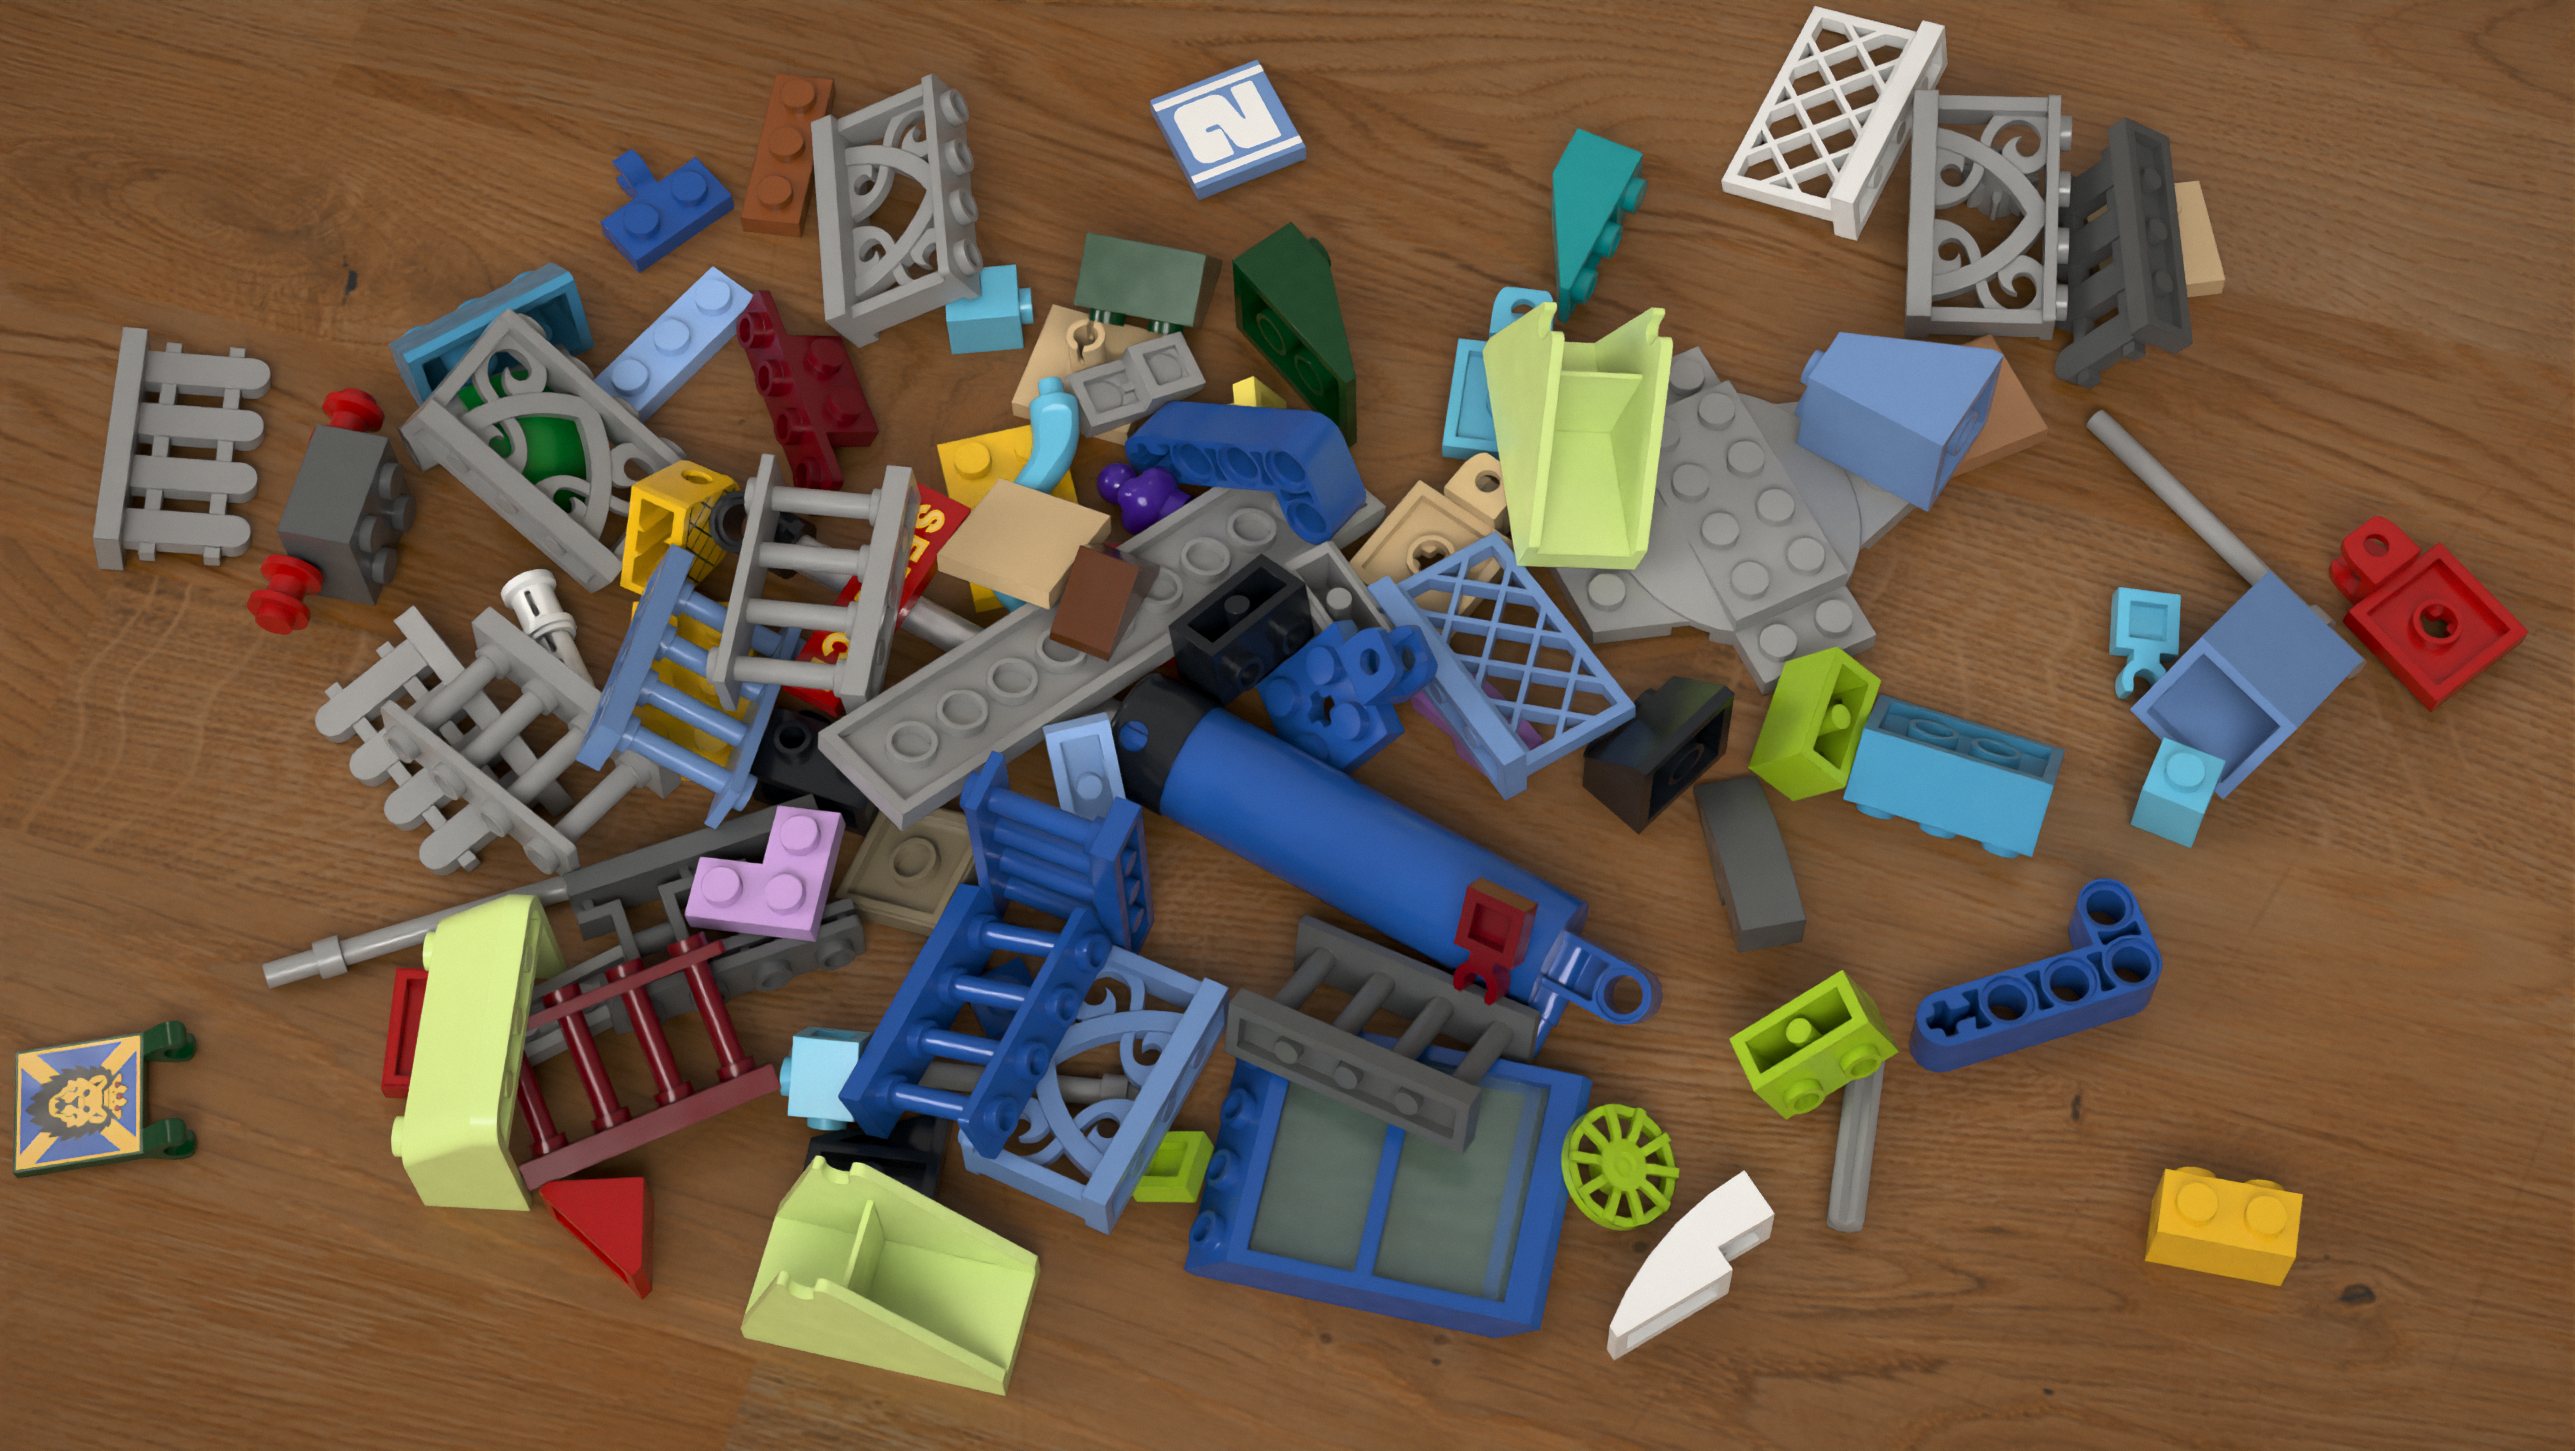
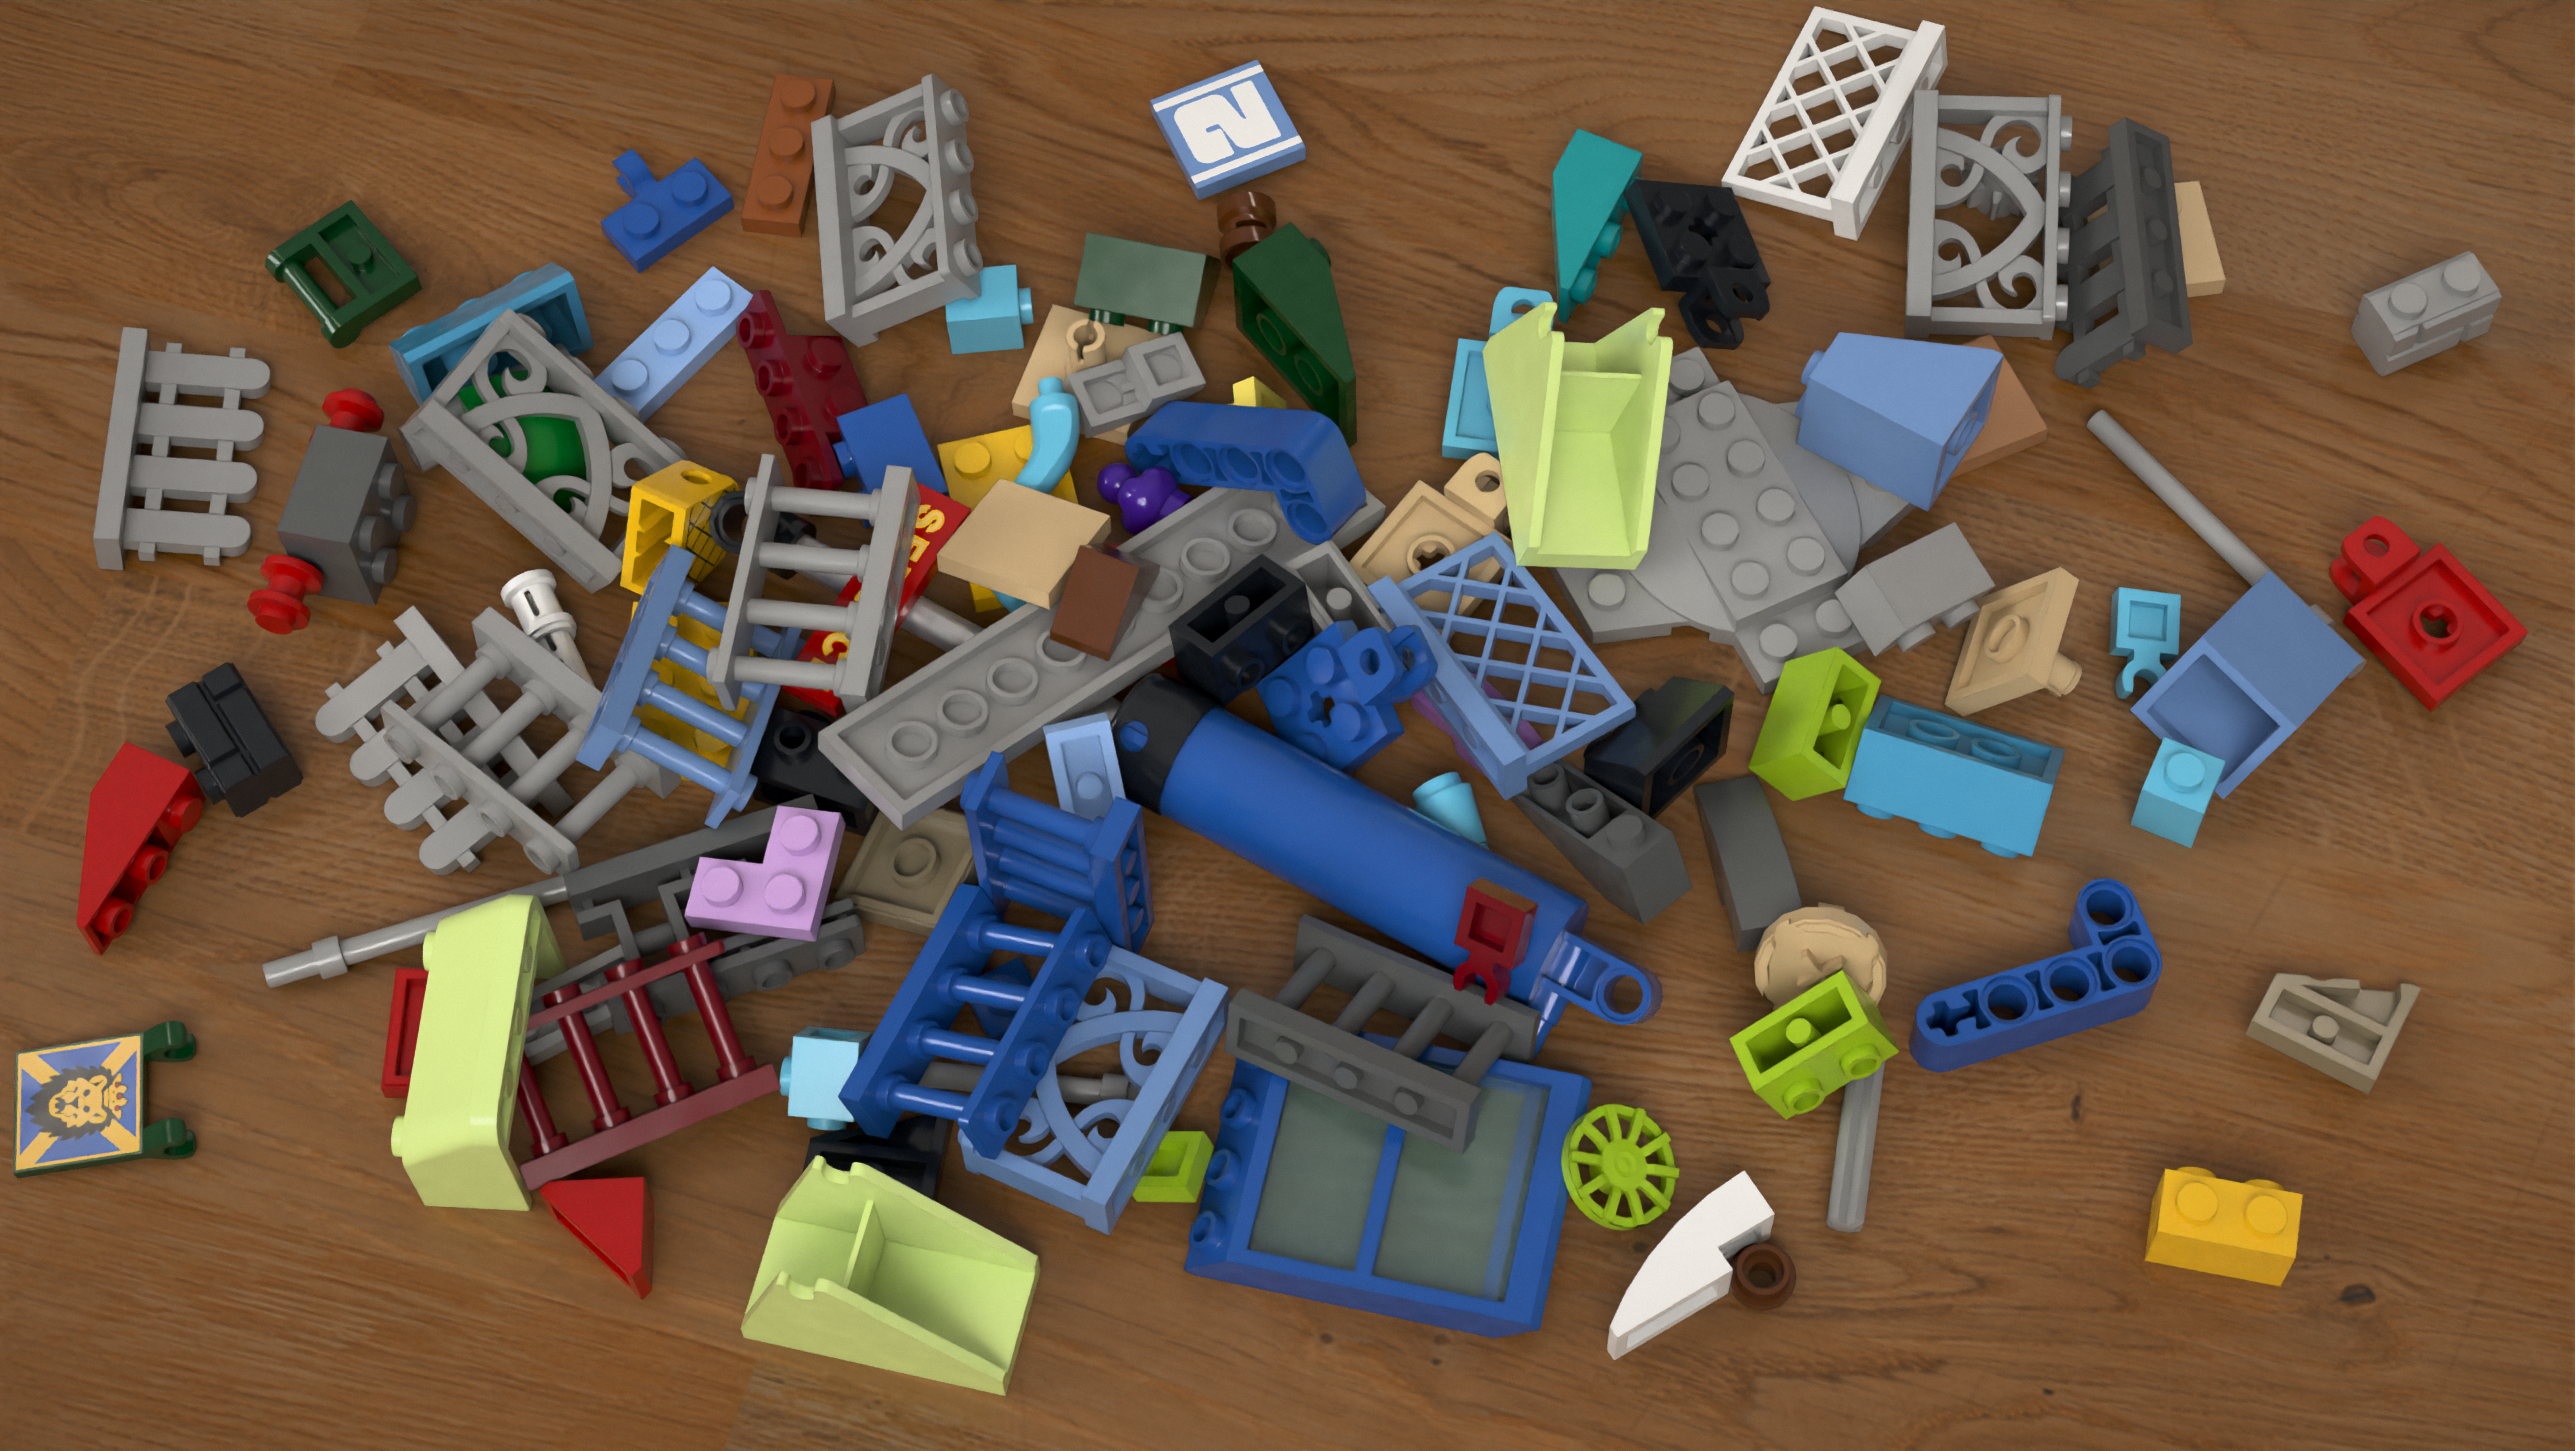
(131, 829): none -> red slope
(233, 740): none -> black brick
(359, 262): none -> dark green plate
(882, 437): none -> blue brick
(1244, 222): none -> reddish brown wheel
(1451, 805): none -> medium azure cone
(1606, 840): none -> dark grey slope
(1702, 249): none -> black plate
(1768, 1259): none -> reddish brown plate
(1814, 945): none -> tan tile
(1915, 590): none -> light grey brick
(2016, 645): none -> tan tile
(2333, 1024): none -> dark tan wing
(2425, 313): none -> light grey brick

